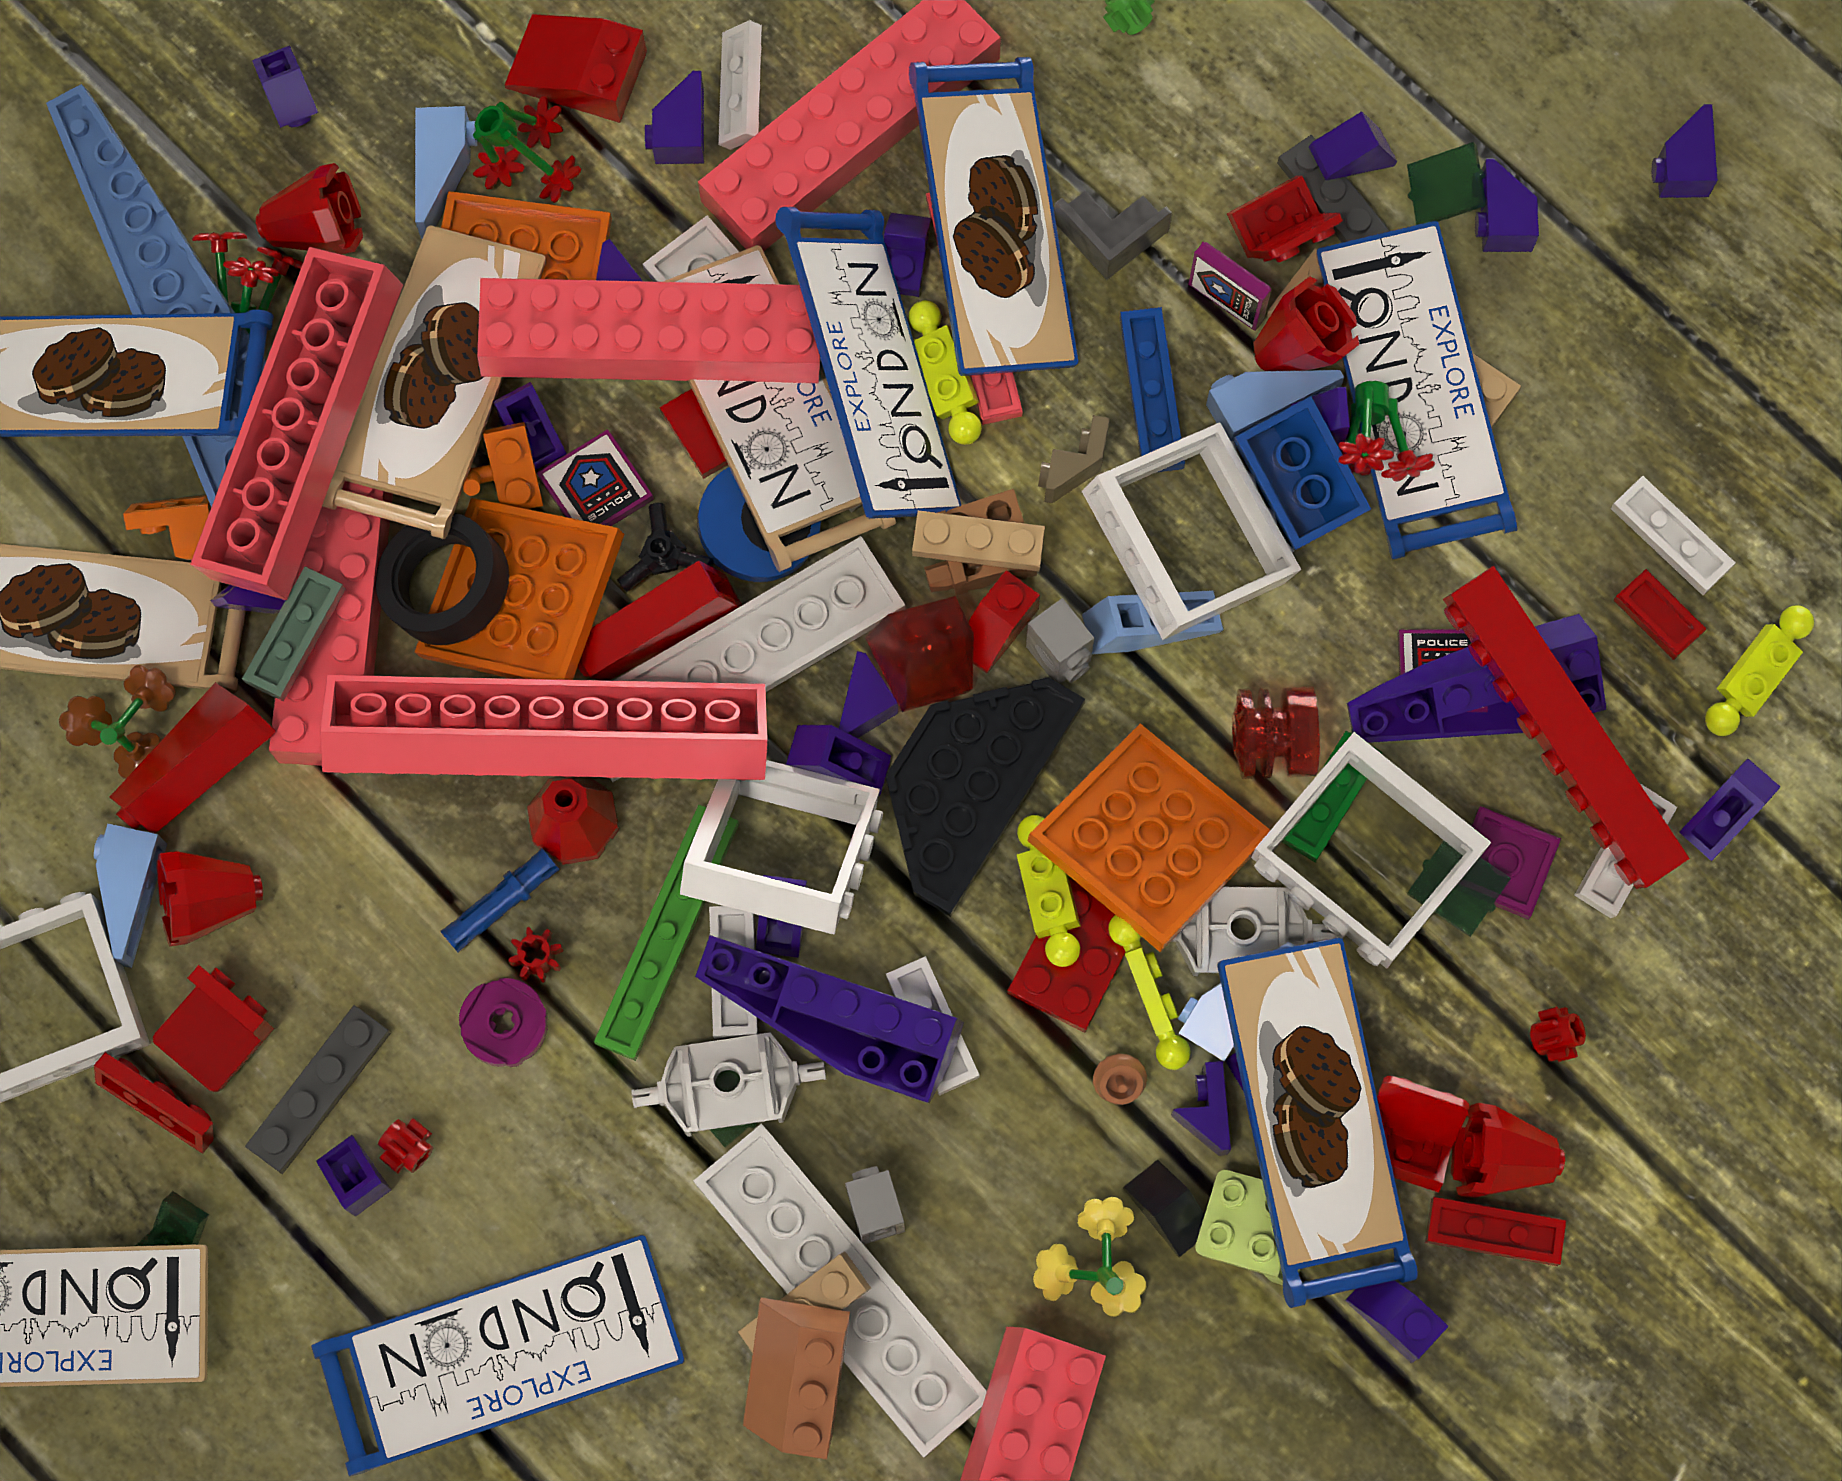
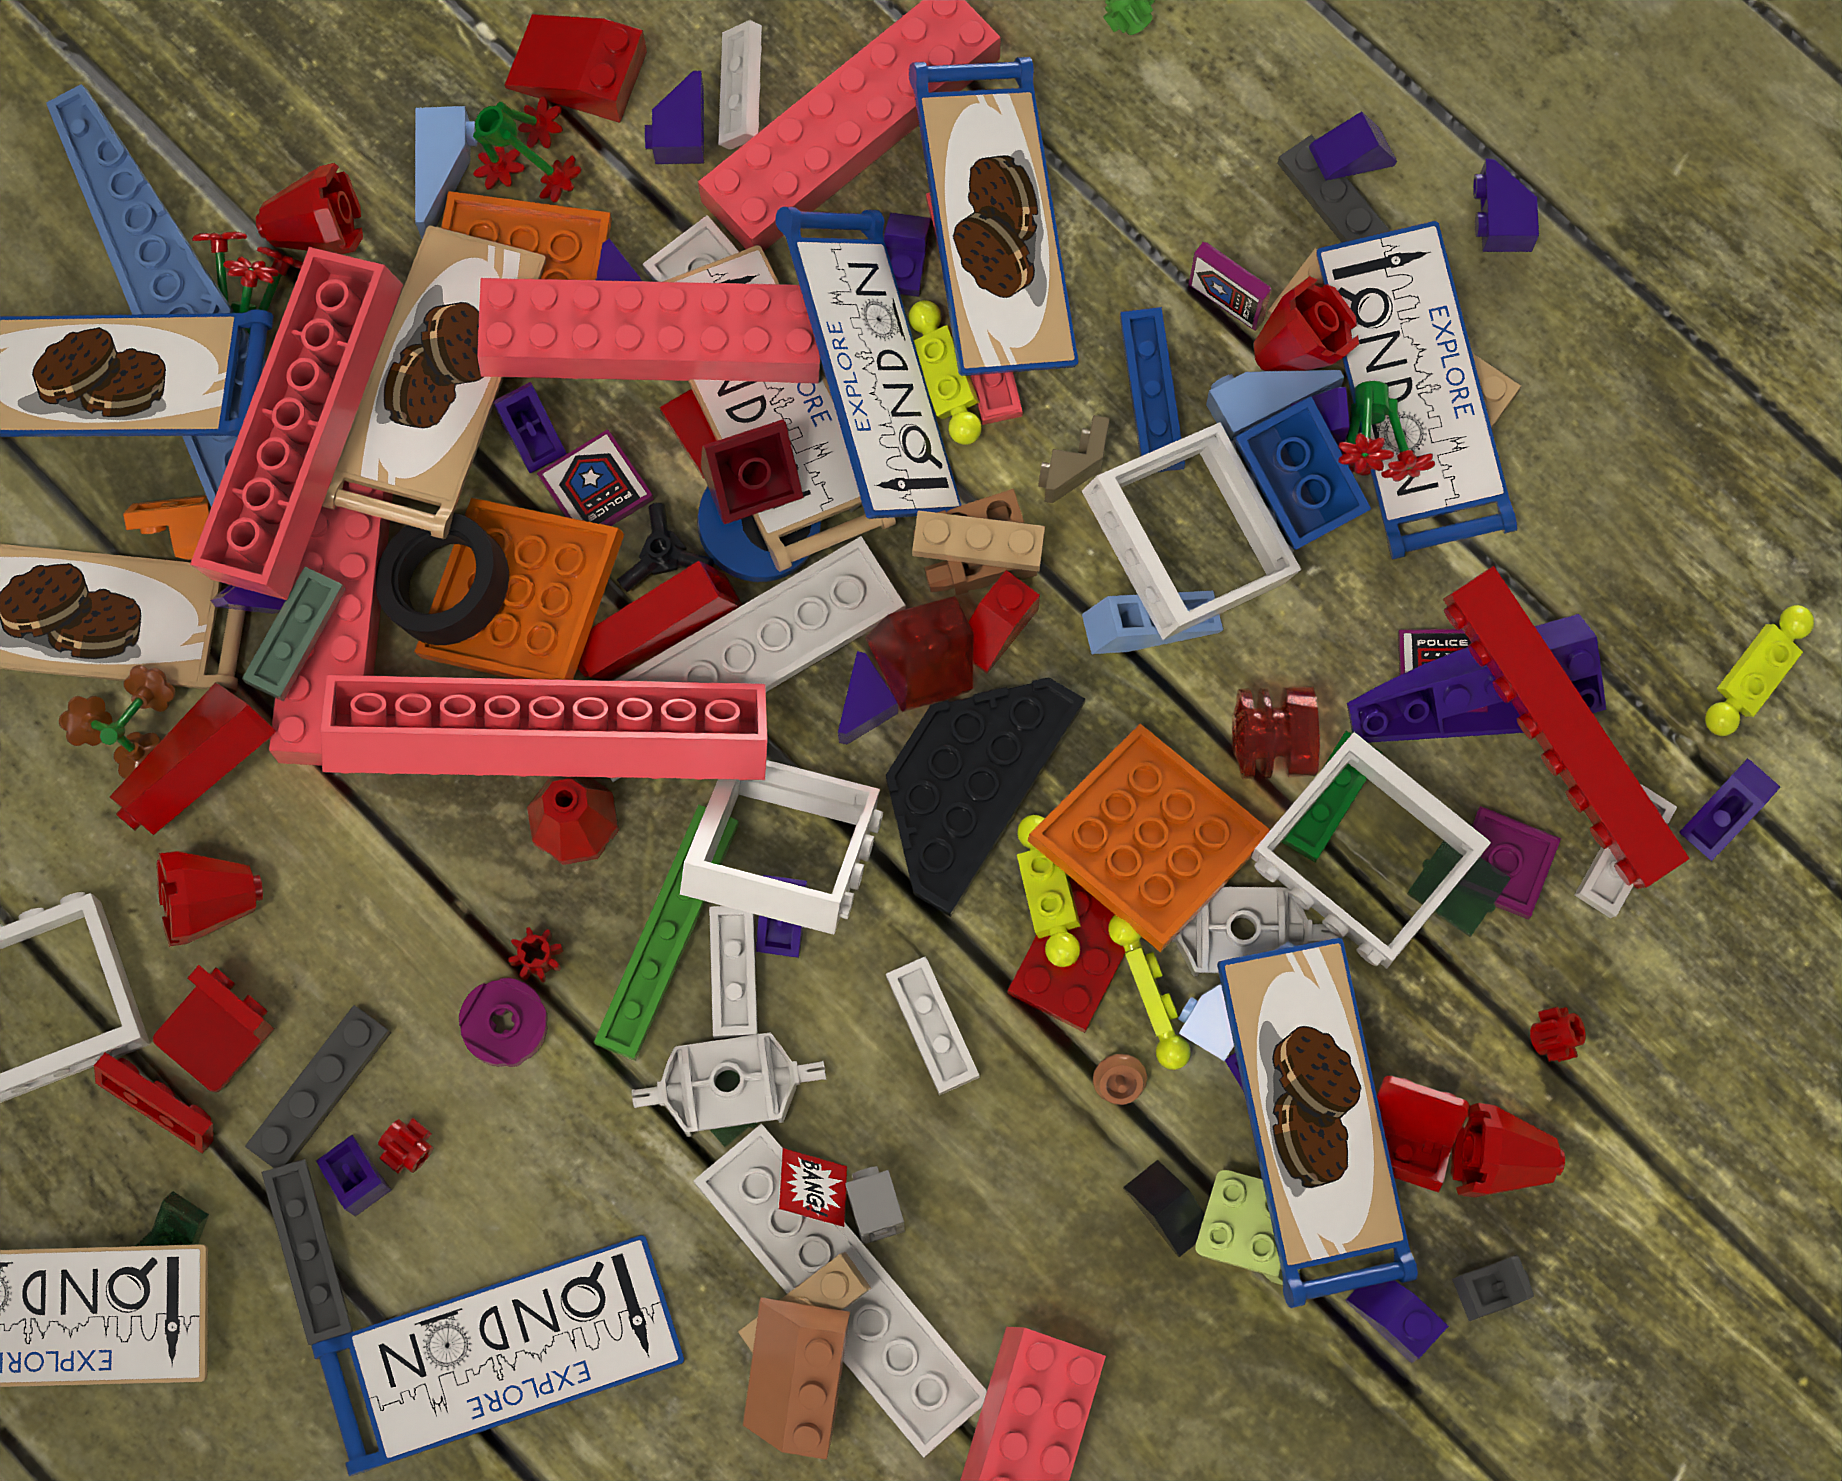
(126, 884): light blue slope -> none
(285, 87): dark purple slope -> none
(307, 1252): none -> dark grey plate
(498, 901): blue pin -> none
(509, 468): orange plate -> none
(751, 471): none -> dark red slope
(813, 1187): none -> sticker
(838, 755): dark purple slope -> none
(838, 1020): dark purple wedge -> none
(1060, 642): light grey brick -> none
(1108, 241): flat silver panel -> none
(1117, 1286): light yellow plant -> none
(1208, 1122): dark purple slope -> none
(1281, 221): red bracket -> none
(1446, 184): clear green piece -> none
(1493, 1288): none -> dark grey bracket
(1495, 1231): red plate -> none
(1659, 614): red tile -> none
(1673, 535): white plate -> none
(1688, 159): dark purple slope -> none

